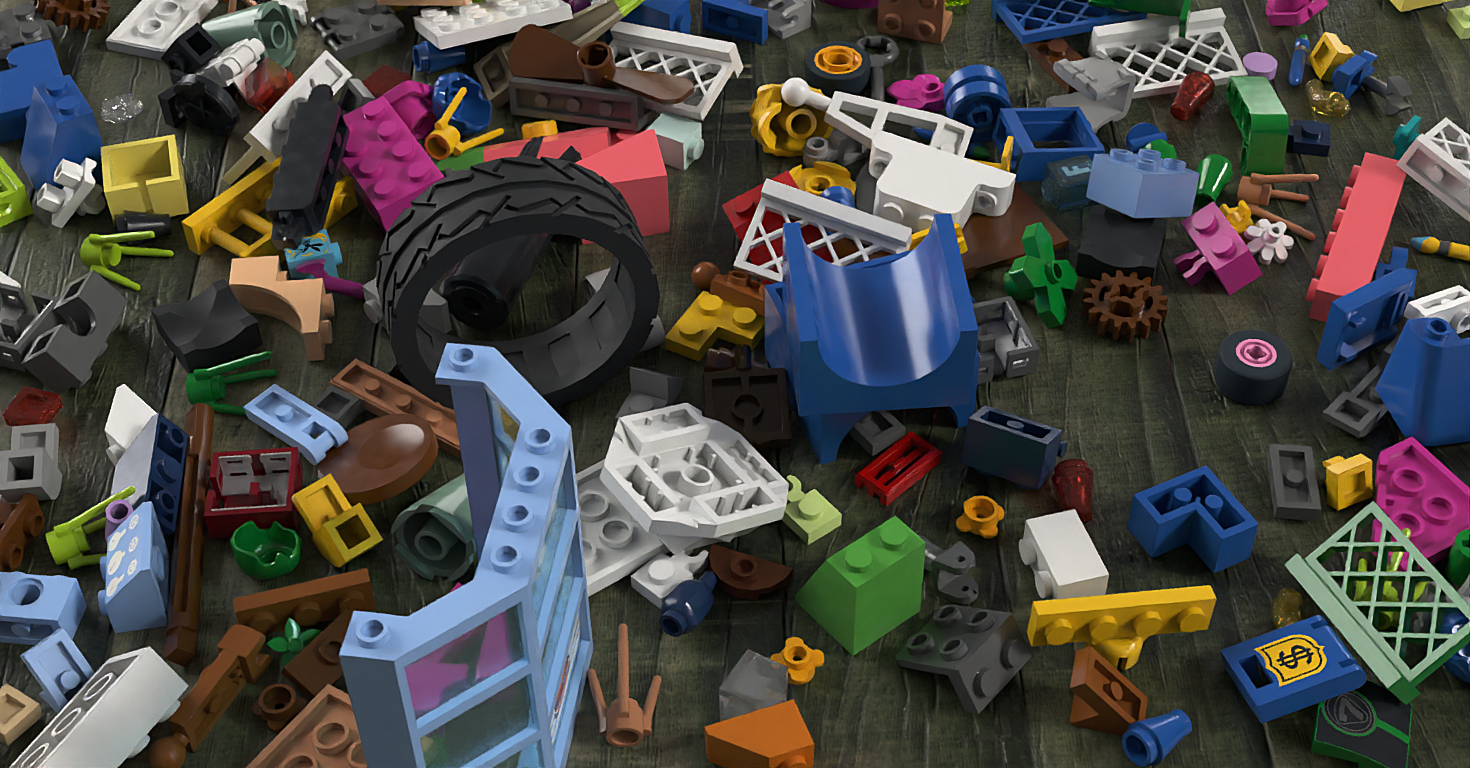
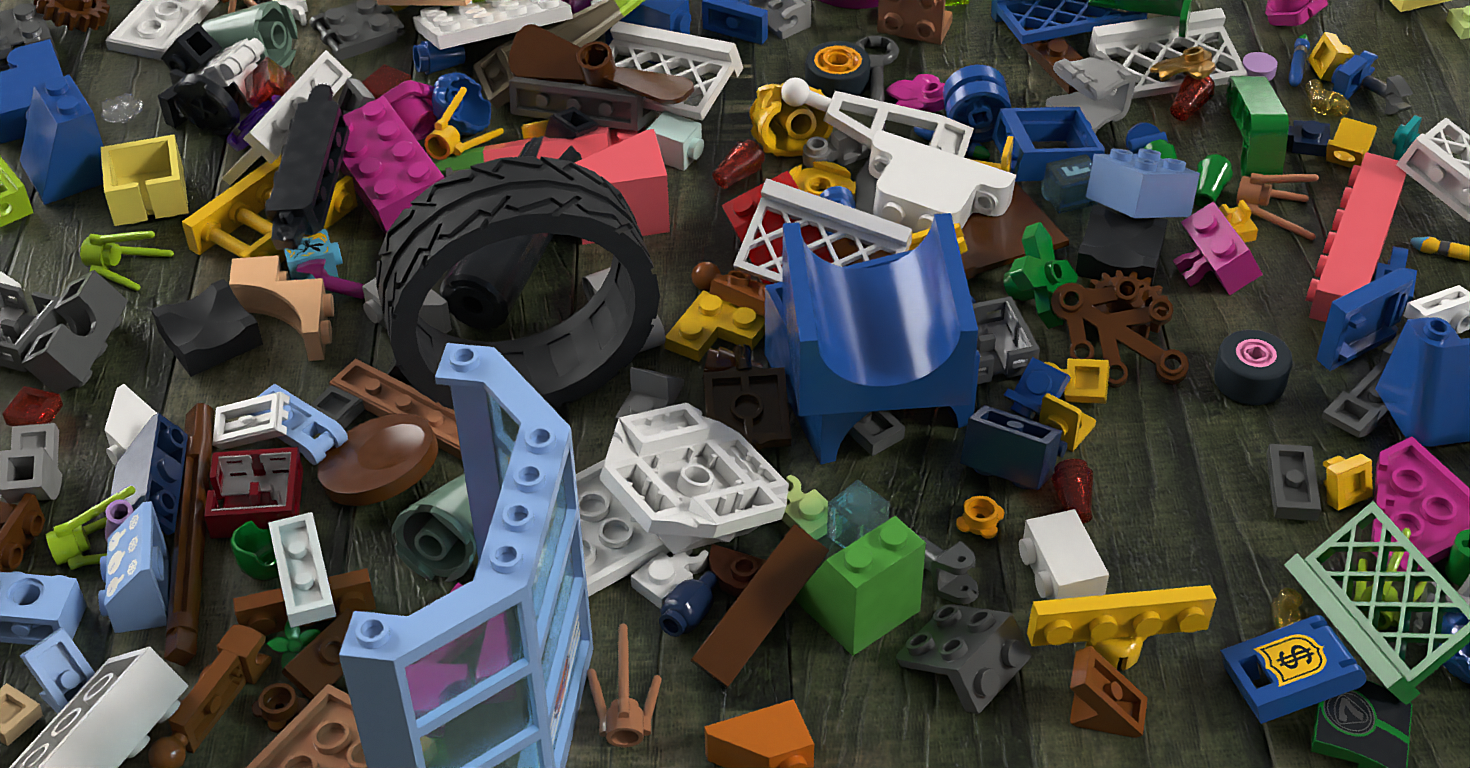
(77, 195): white hips -> none
(141, 221): black cone -> none
(210, 385): green plant -> none
(237, 142): none -> dark purple tile
(250, 428): none -> white tile
(301, 570): none -> white plate
(337, 528): yellow brick -> none
(569, 124): none -> black slope
(739, 163): none -> clear red cone
(753, 685): clear brick -> none
(759, 606): none -> reddish brown slope
(803, 670): light orange plate -> none
(855, 514): none -> clear light blue brick
(904, 471): red tile -> none
(1034, 384): none -> blue bracket
(1067, 418): none -> yellow bracket
(1087, 380): none -> yellow plate
(1114, 328): none -> reddish brown plant
(1154, 738): blue cone -> none
(1193, 61): none -> pearl gold plate
(1195, 512): blue brick -> none
(1269, 241): white plant -> none
(1350, 142): none -> yellow bracket

